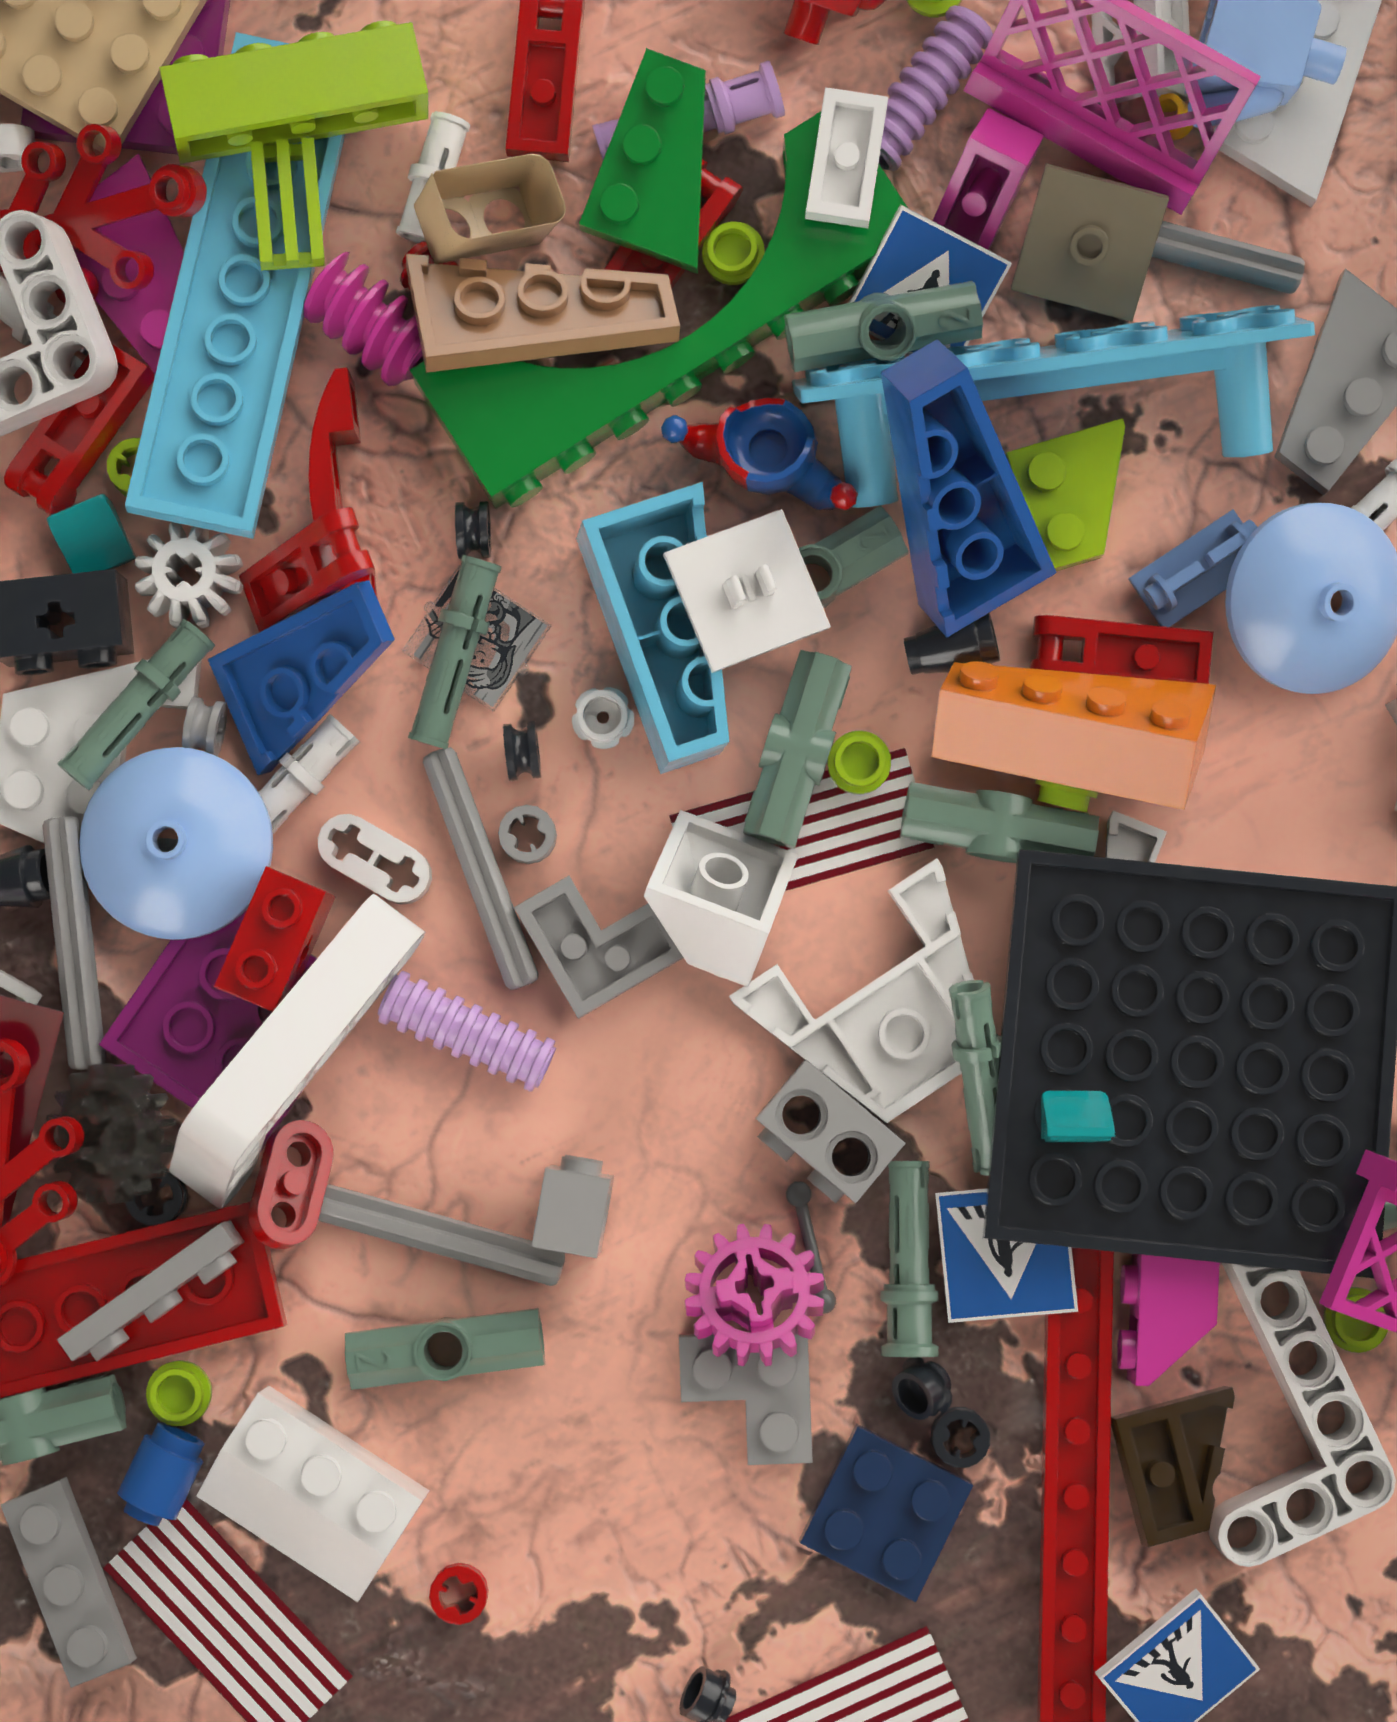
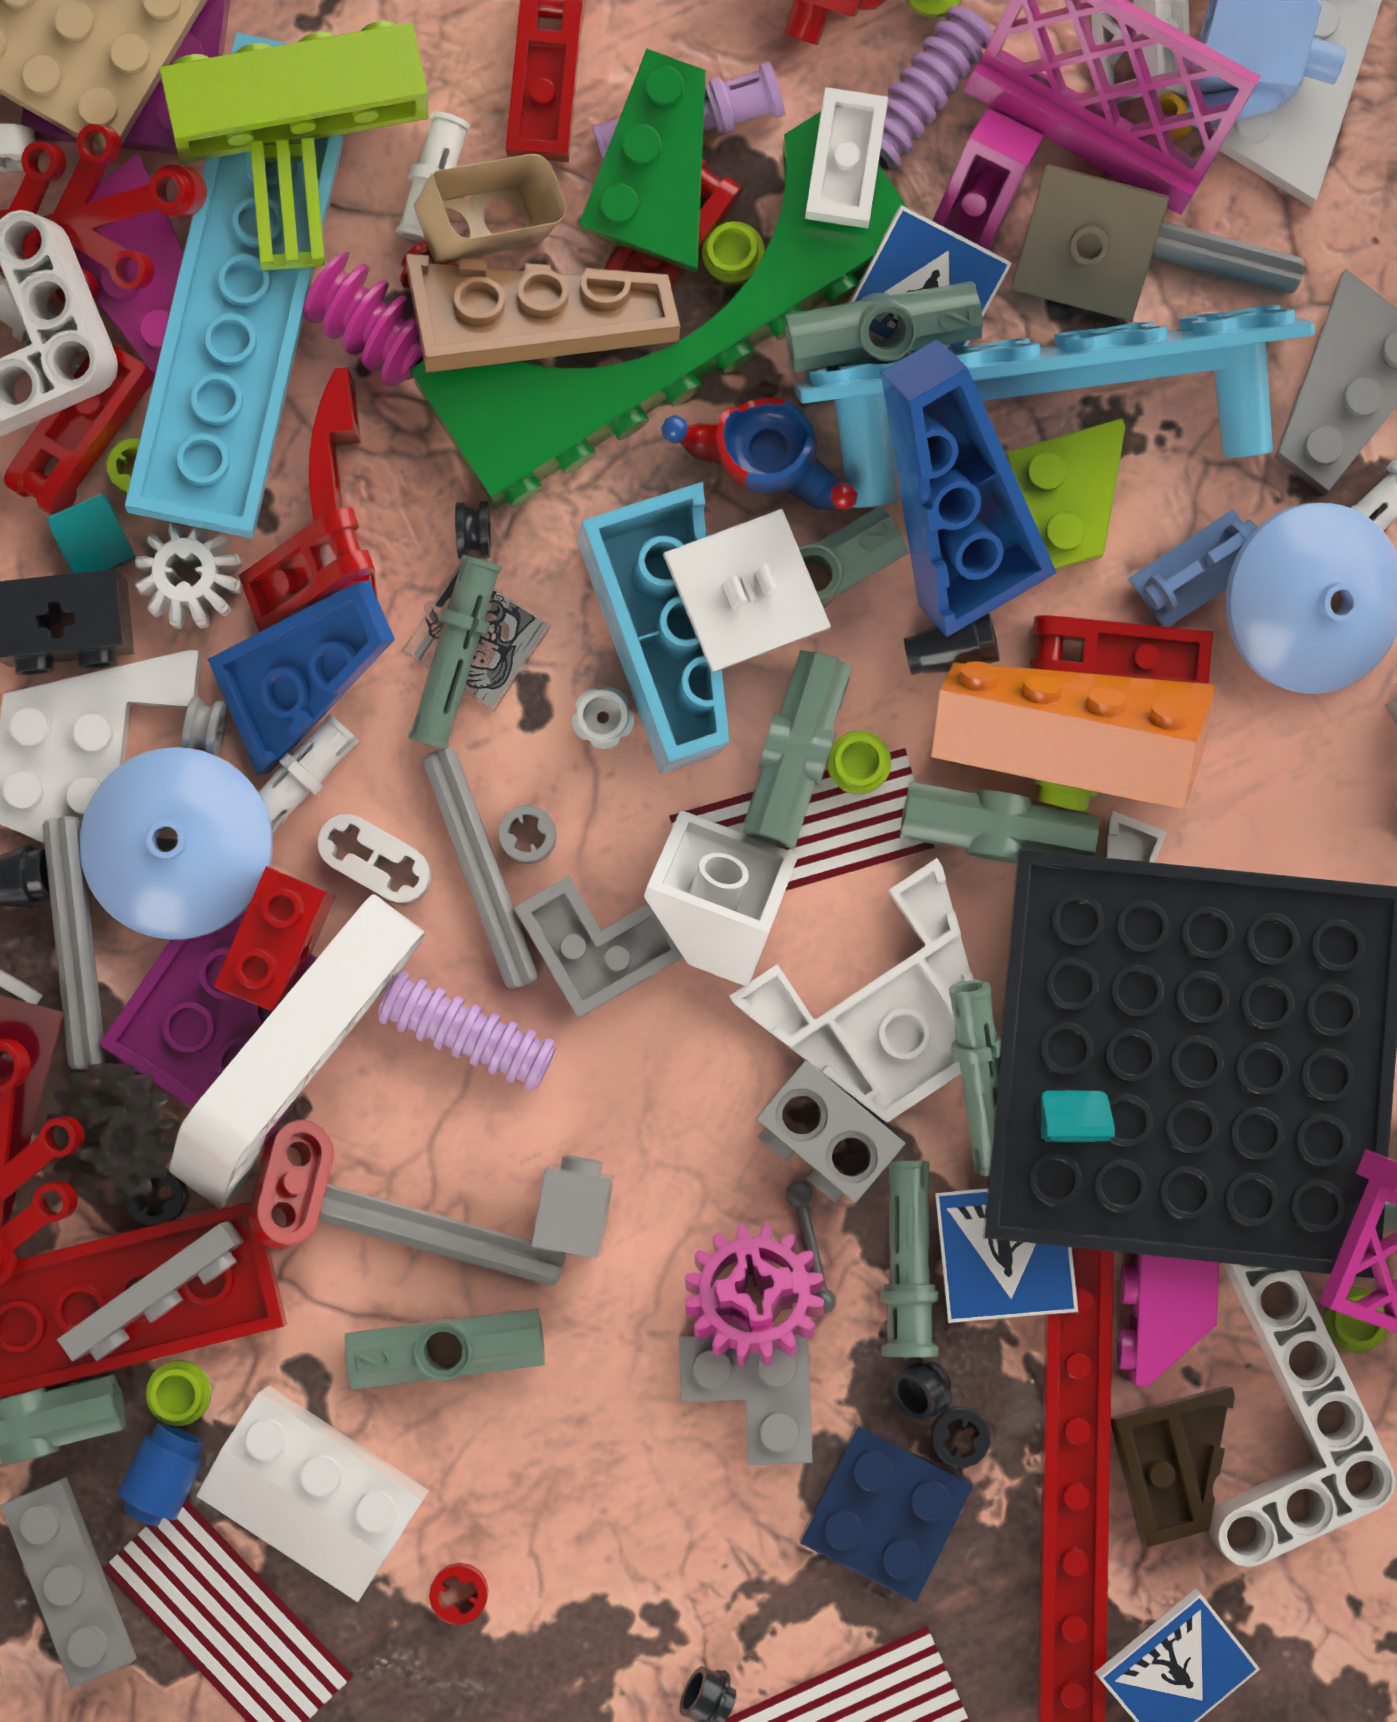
(136, 704): sand green pin -> none
(522, 751): black bush -> none

